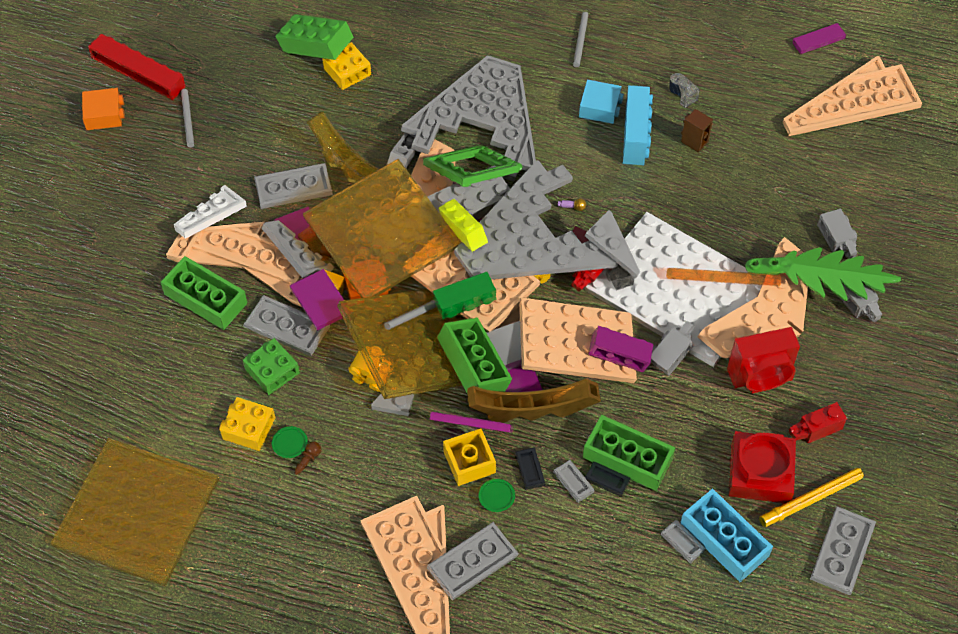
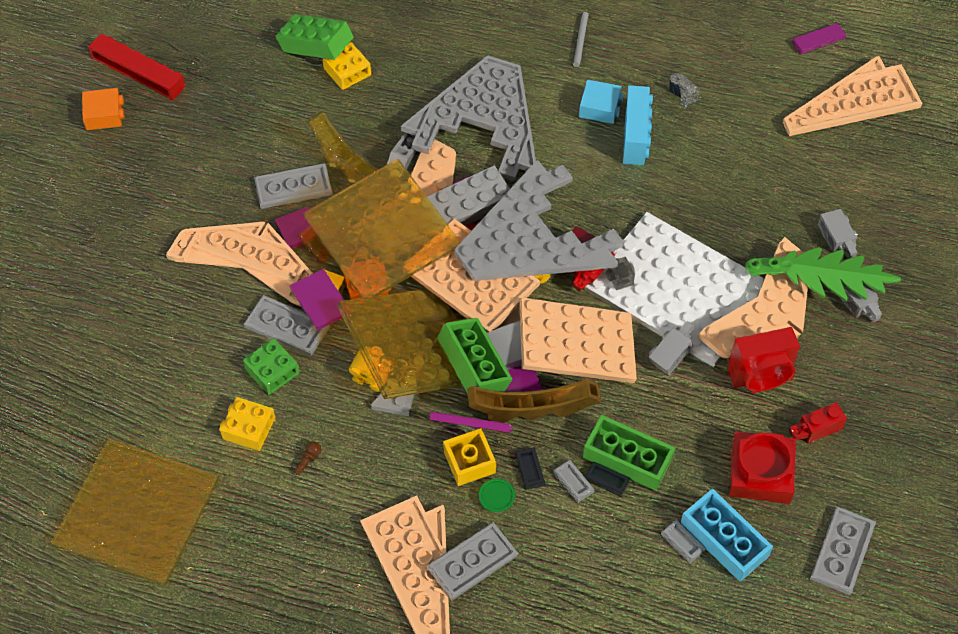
(187, 118): light grey bar -> none
(204, 292): bright green brick -> none
(214, 210): white wing -> none
(289, 442): green piece -> none
(294, 250): light grey wing -> none
(410, 315): light grey bar -> none
(443, 165): bright green hinge -> none
(463, 224): neon yellow brick -> none
(464, 295): green brick -> none
(578, 204): piece -> none
(609, 239): light grey wing -> none
(620, 349): magenta brick -> none
(696, 130): reddish brown brick -> none
(723, 276): clear orange axle -> none
(779, 513): yellow axle -> none

